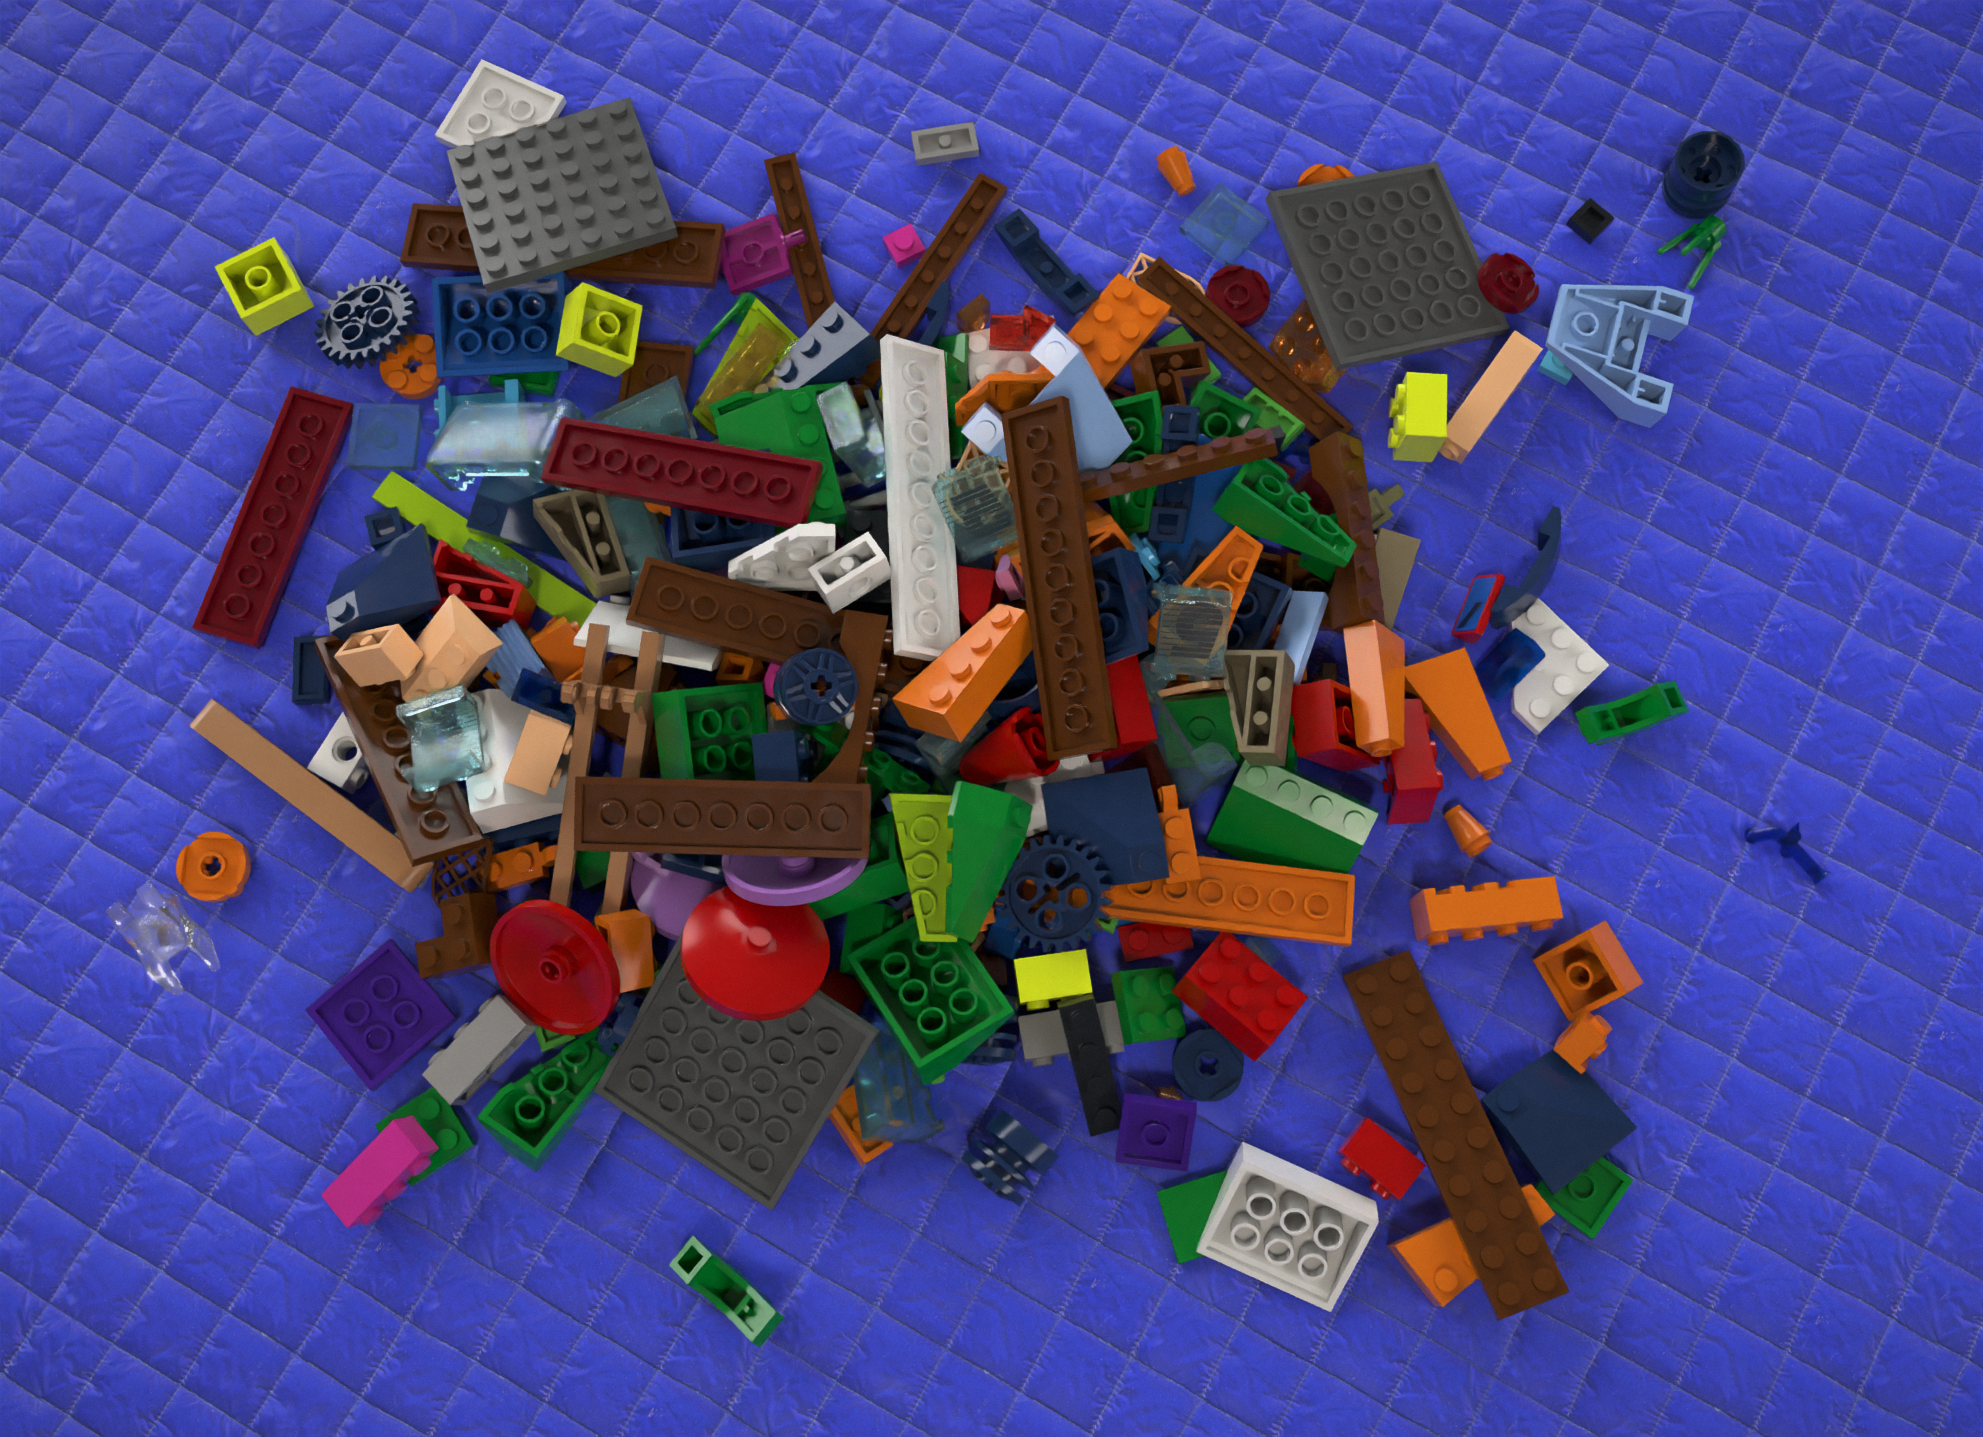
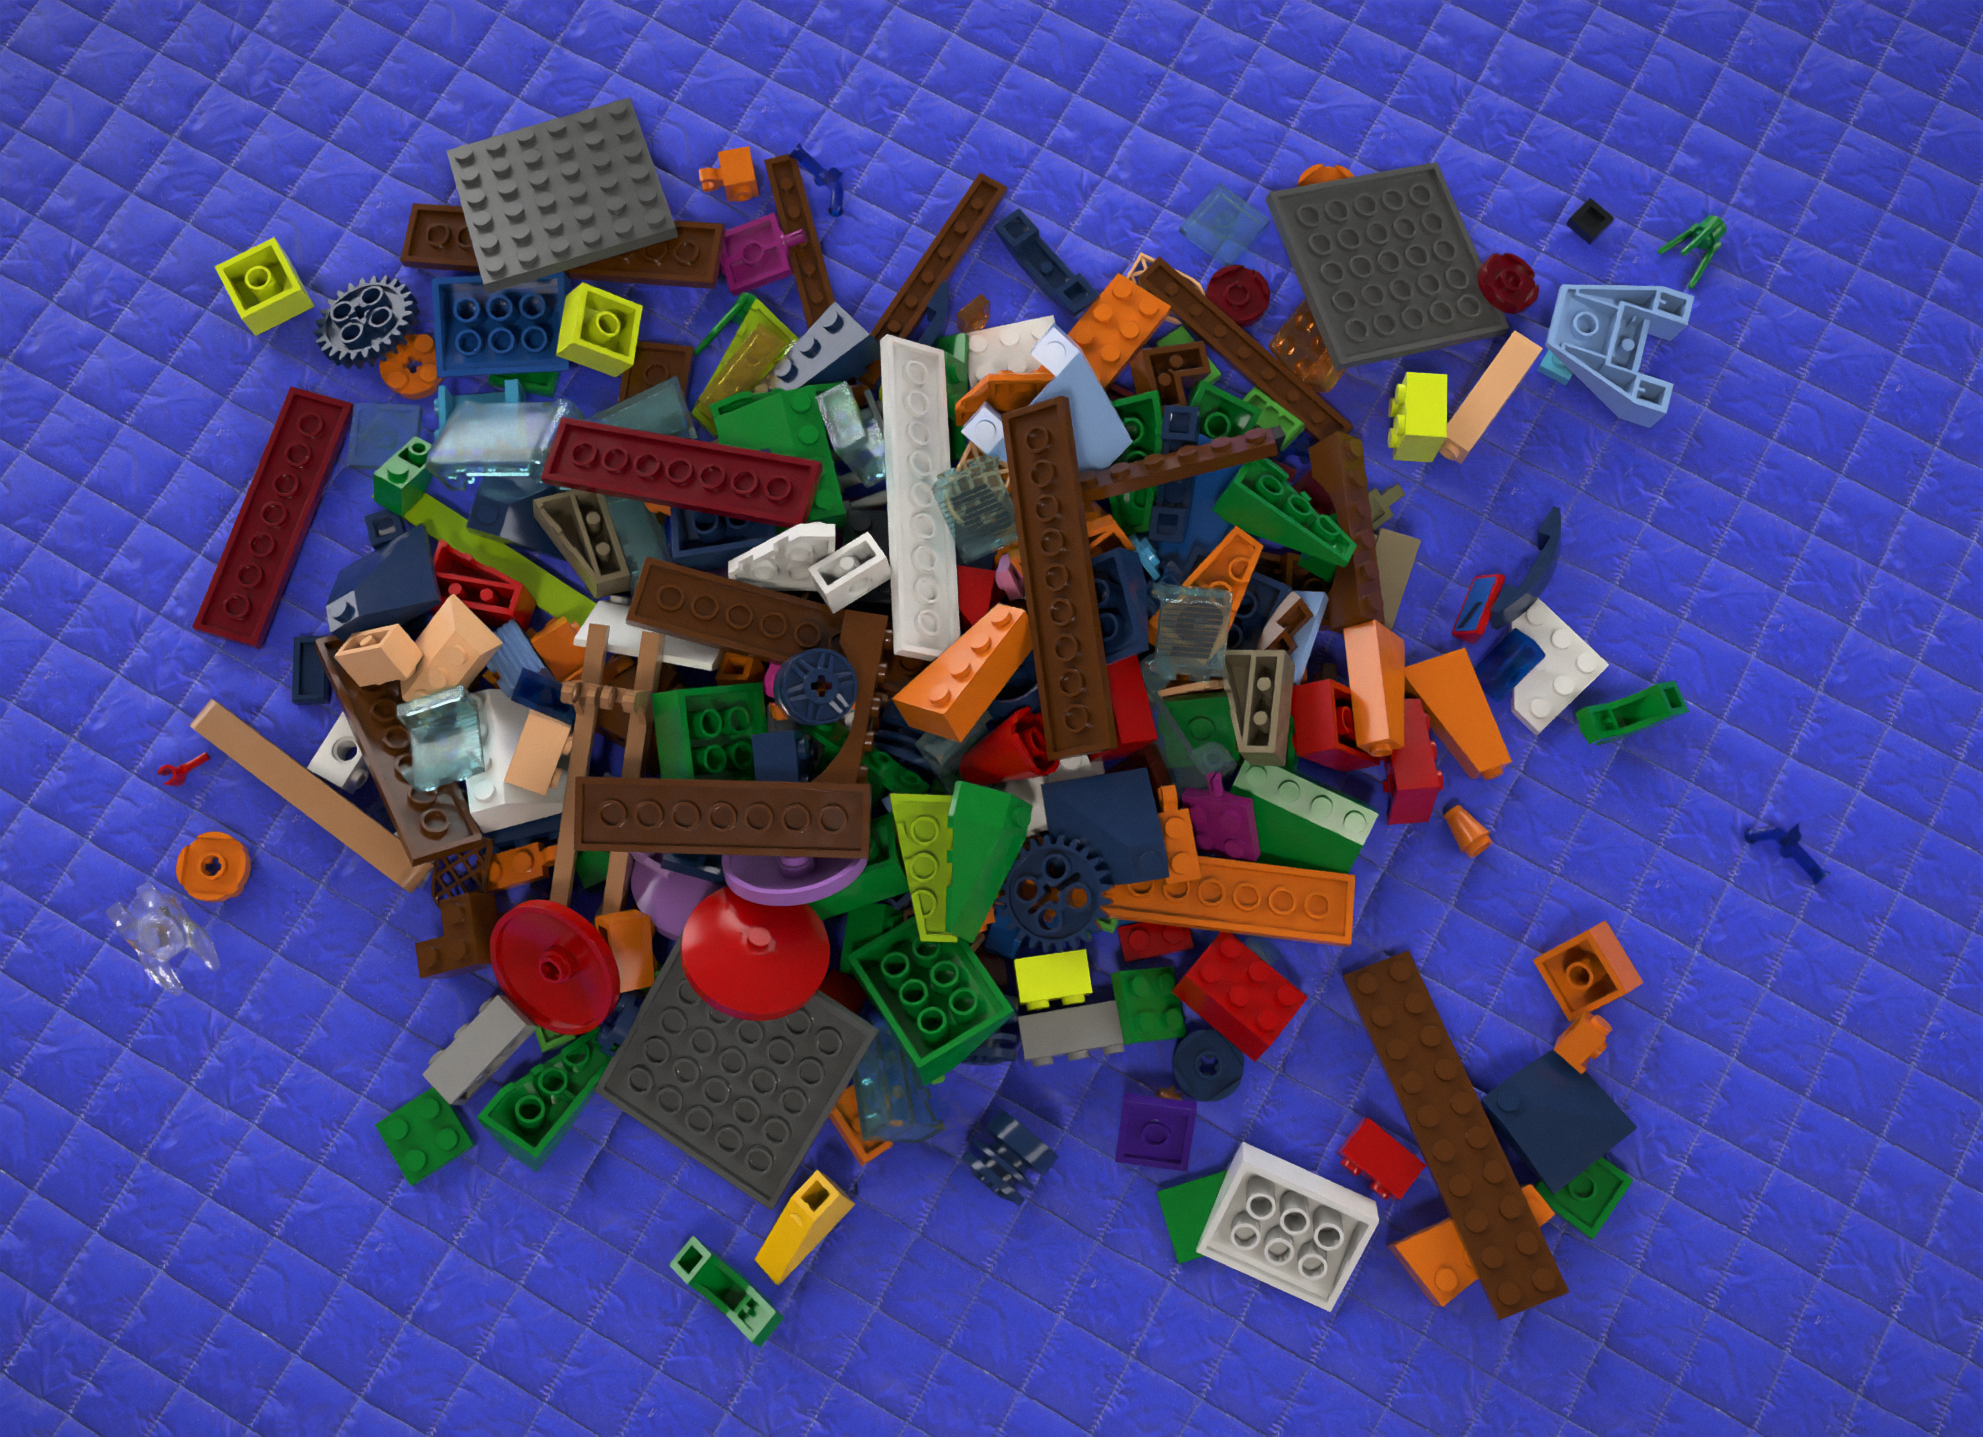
(180, 772): none -> red hand
(380, 1172): dark pink brick -> none
(381, 1014): dark purple plate -> none
(403, 477): none -> green slope
(489, 556): clear light blue plate -> none
(497, 105): white plate -> none
(735, 174): none -> orange brick
(802, 1225): none -> yellow slope
(822, 178): none -> clear blue piece
(904, 245): dark pink plate -> none
(945, 143): light grey plate -> none
(1018, 331): clear red slope -> none
(1090, 1063): black plate -> none
(1176, 170): orange cone -> none
(1222, 821): none -> magenta plate
(1284, 624): none -> reddish brown slope
(1485, 909): orange wedge -> none
(1703, 174): dark blue wheel -> none

